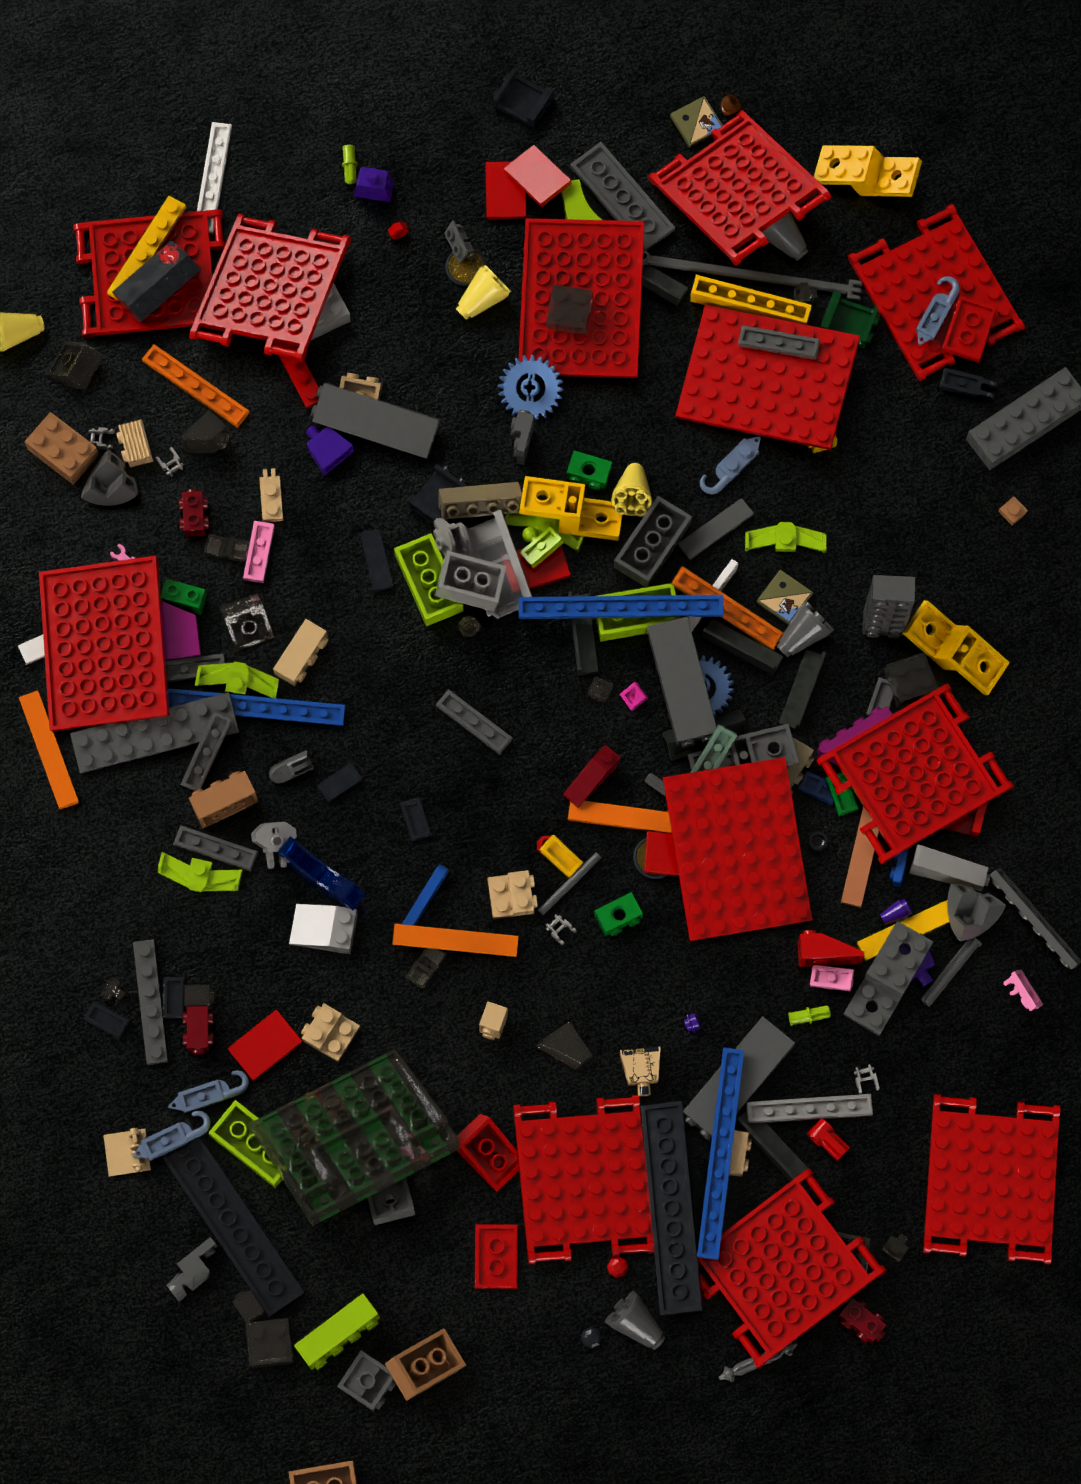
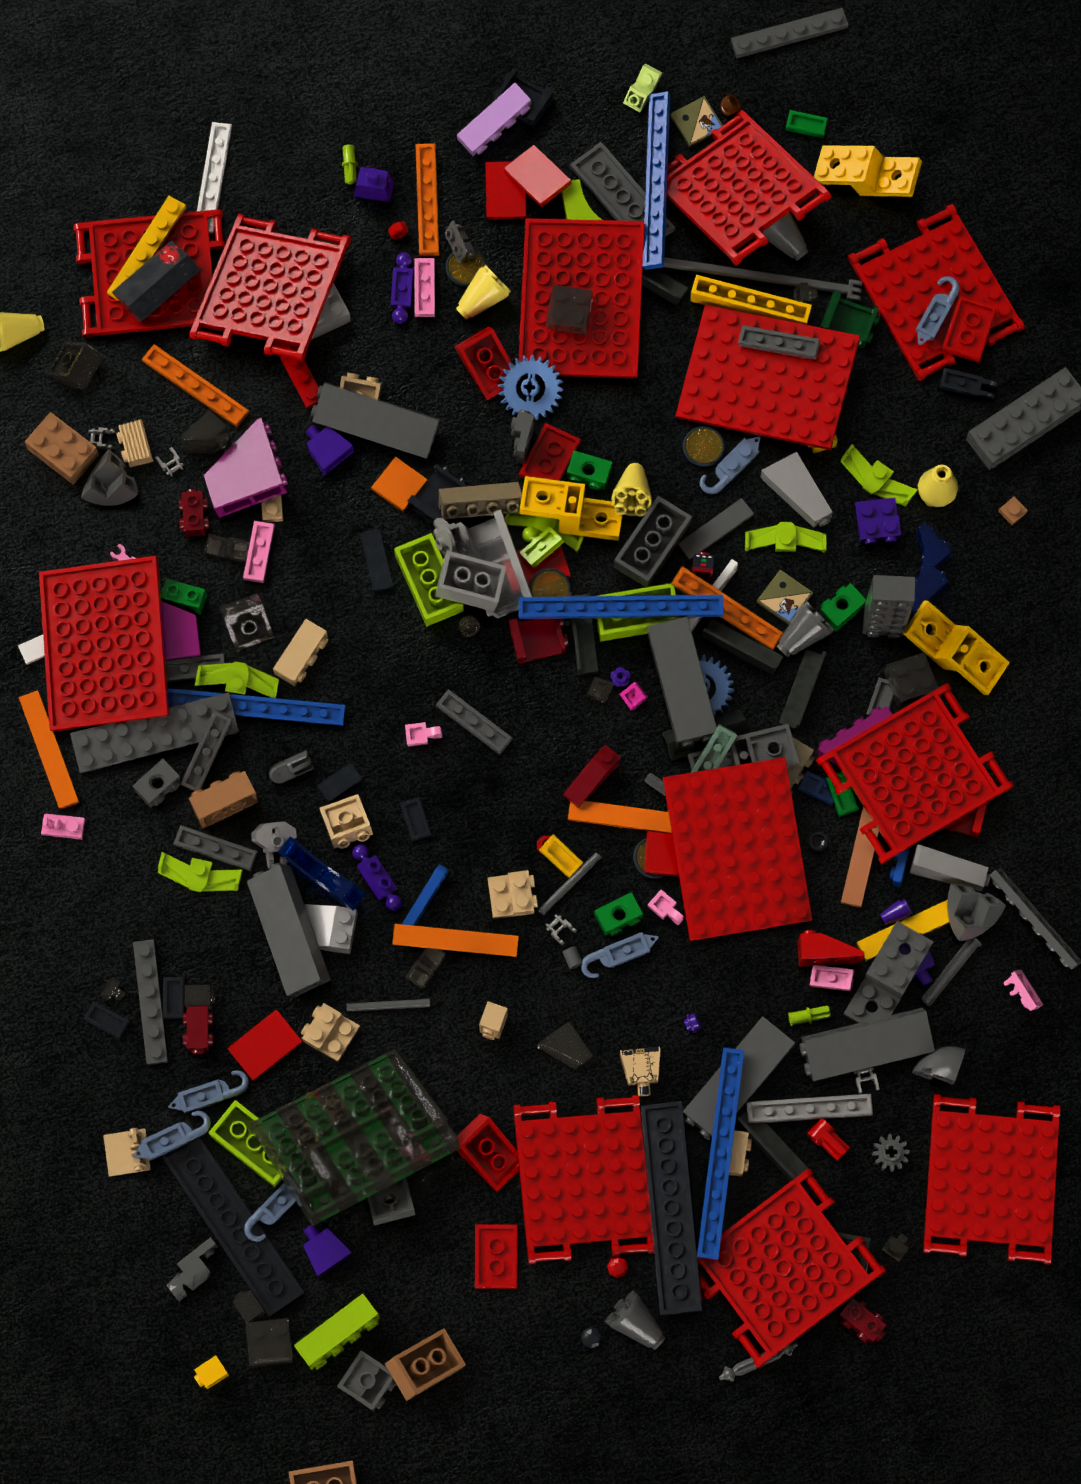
(63, 826): none -> bright pink plate
(160, 772): none -> dark grey brick
(210, 1373): none -> yellow brick
(246, 472): none -> slope
(270, 1211): none -> sand blue plate
(288, 929): none -> dark grey brick
(324, 1250): none -> dark purple torso
(346, 821): none -> tan plate
(377, 877): none -> dark purple plate
(386, 1005): none -> dark grey piece
(399, 483): none -> orange tile
(402, 288): none -> dark purple plate
(418, 734): none -> bright pink plate
(424, 287): none -> bright pink plate
(427, 200): none -> orange tile
(485, 361): none -> red slope
(494, 119): none -> lavender brick
(537, 638): none -> dark red panel
(550, 454): none -> red tile
(550, 583): none -> clear yellow wheel
(572, 957): none -> dark grey hinge
(619, 952): none -> sand blue plate
(620, 682): none -> dark purple plate
(644, 85): none -> yellowish green slope
(656, 180): none -> plate
(664, 906): none -> bright pink plate
(703, 446): none -> clear yellow wheel
(703, 566): none -> slope
(789, 33): none -> dark grey plate
(796, 486): none -> light grey slope
(806, 124): none -> green tile
(836, 617): none -> green brick
(867, 1044): none -> dark grey brick
(876, 478): none -> lime plate
(877, 521): none -> dark purple plate
(885, 1158): none -> dark grey gear
(930, 580): none -> clear blue arch
(938, 486): none -> light yellow cone
(941, 1064): none -> dark grey brick

